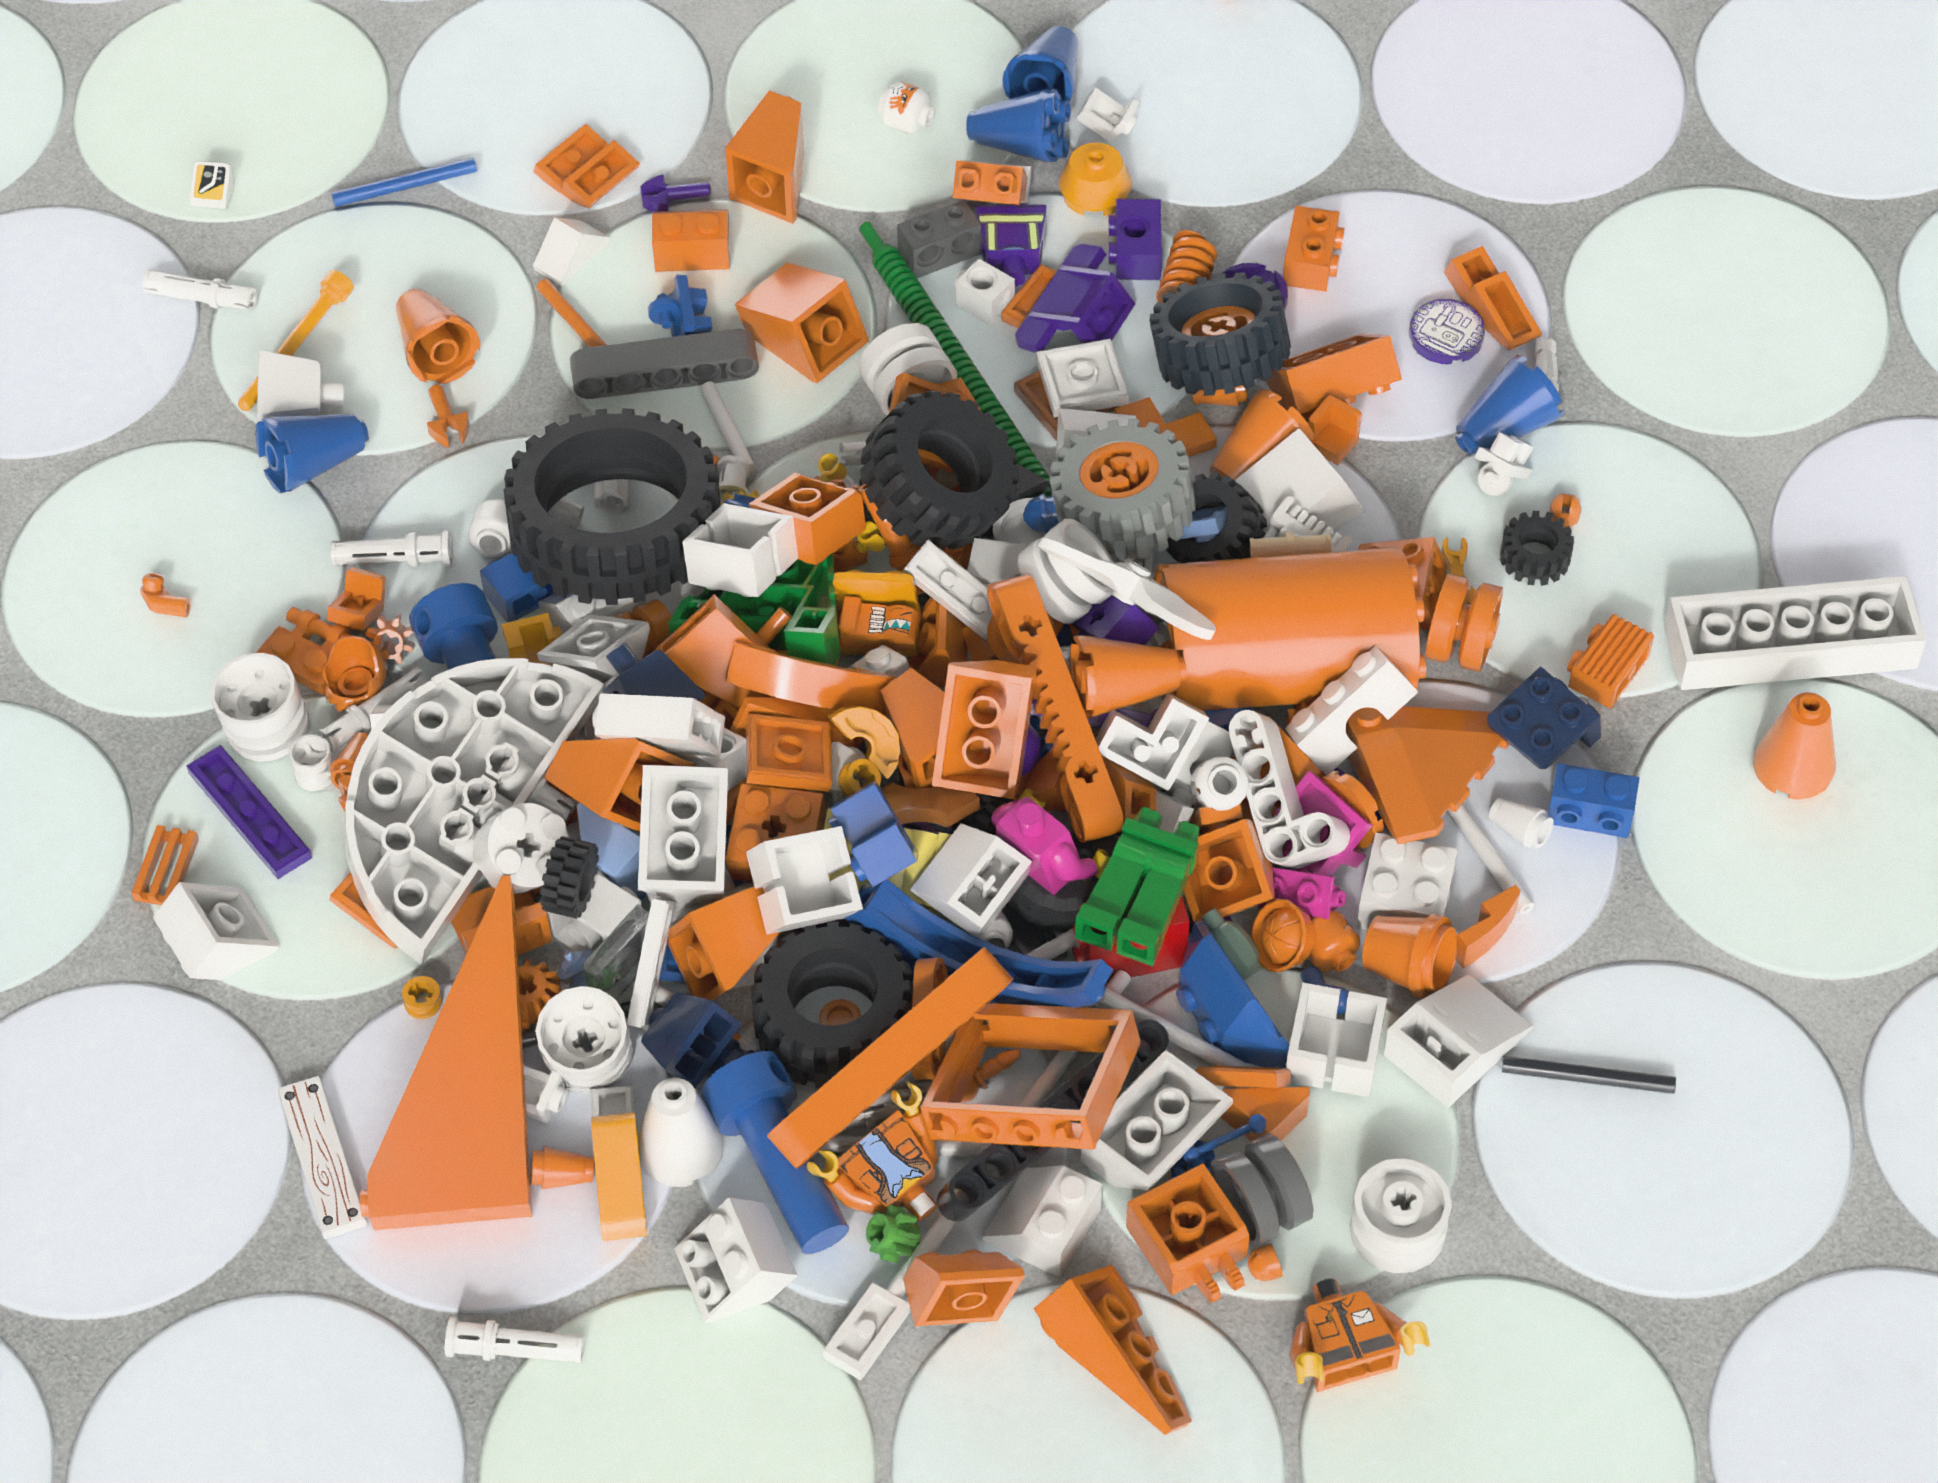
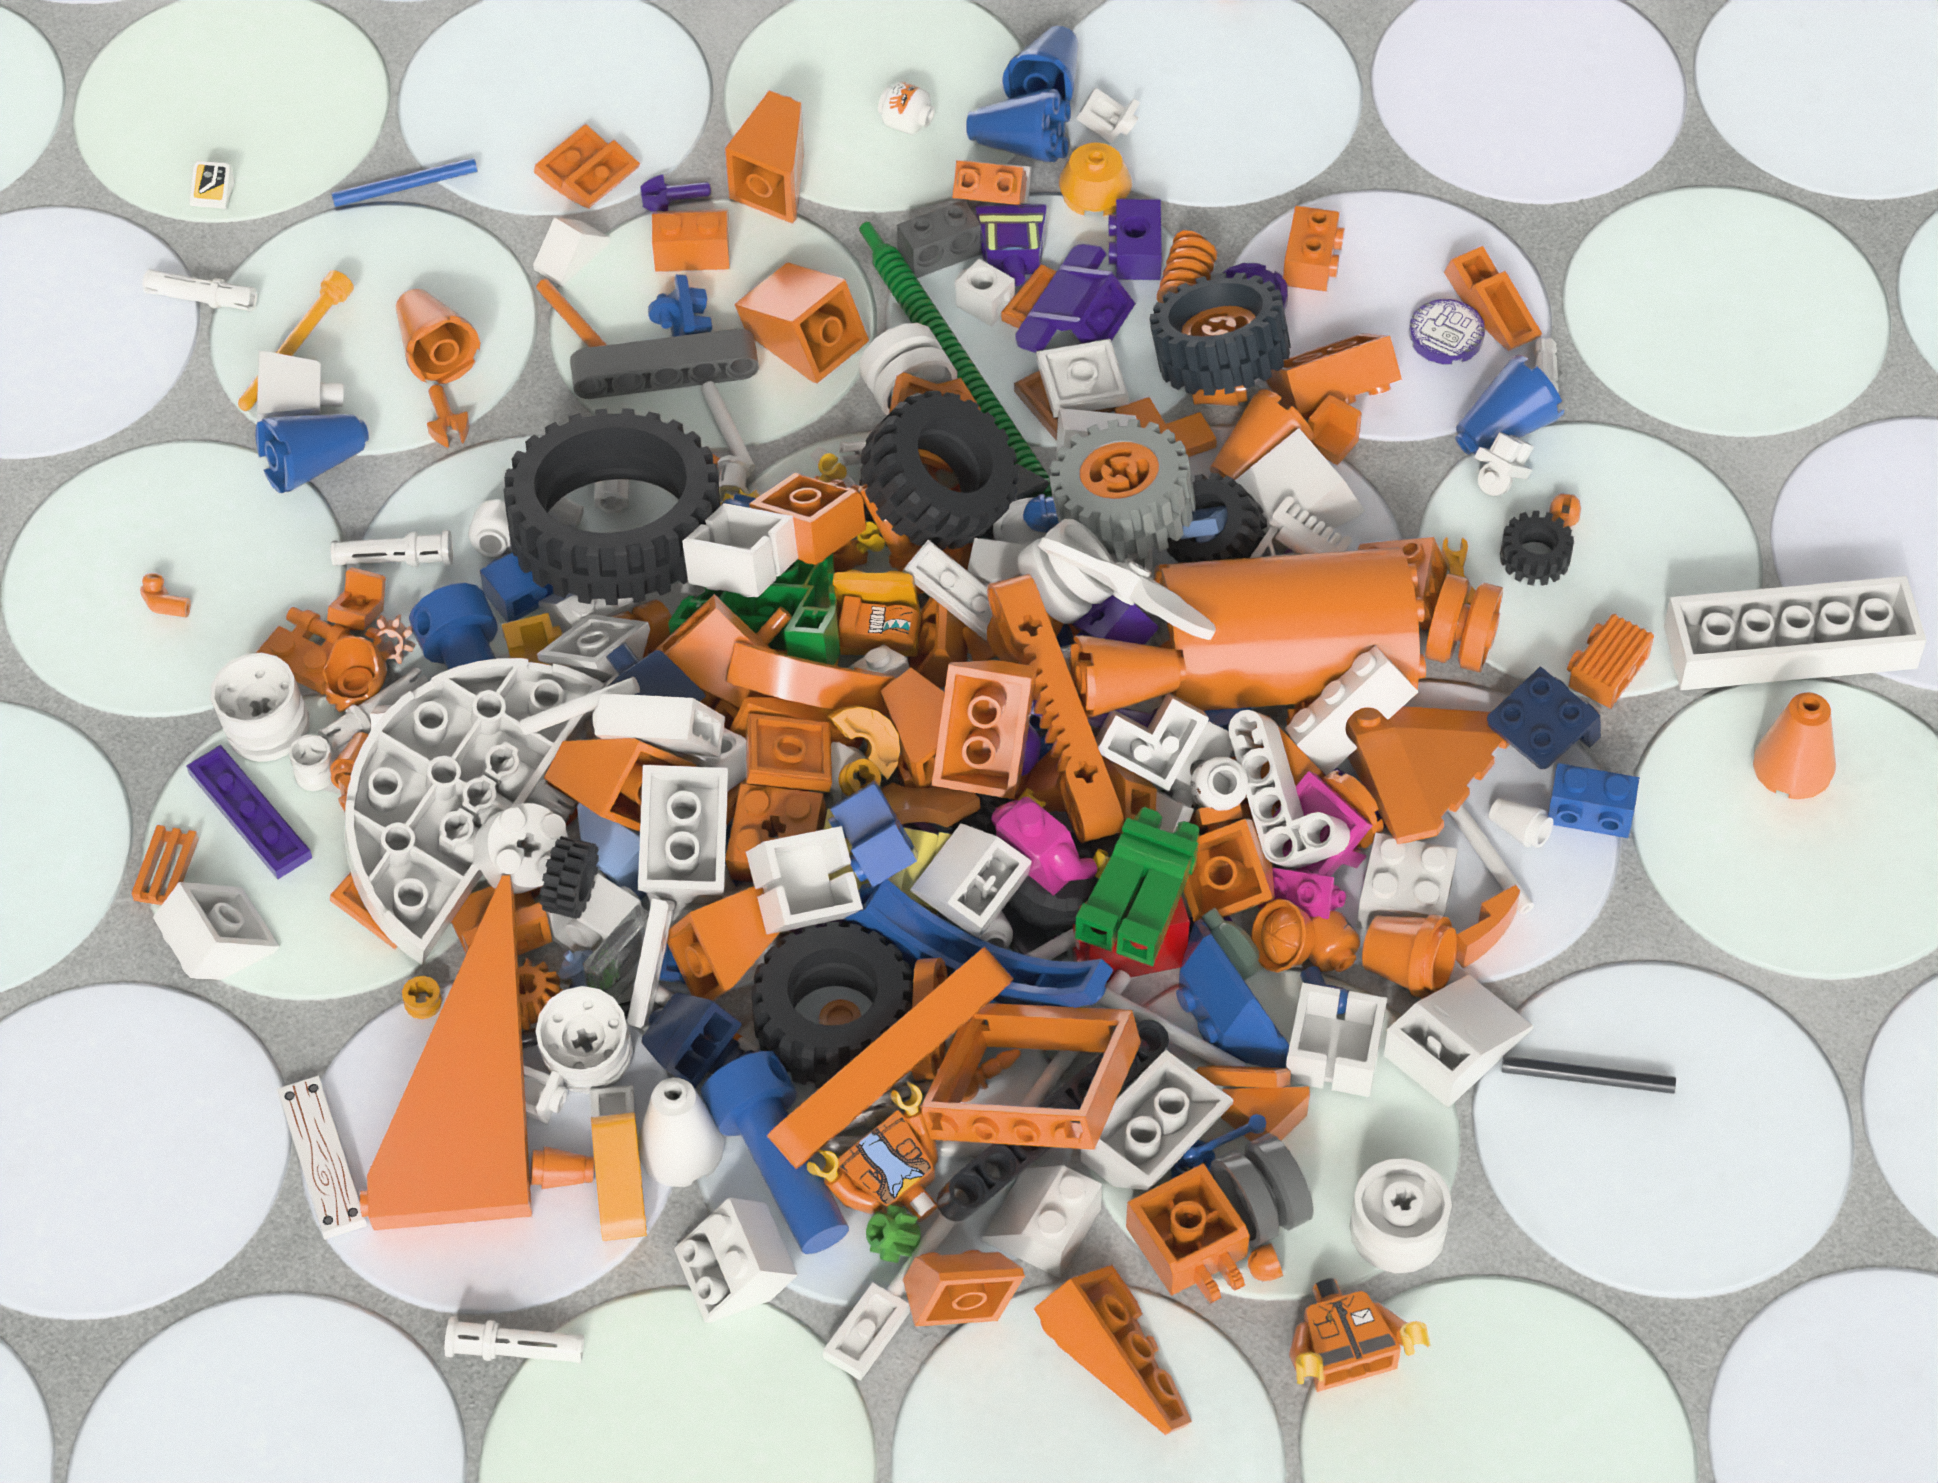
(575, 707): none -> white bar
(1290, 545): tan pin -> none

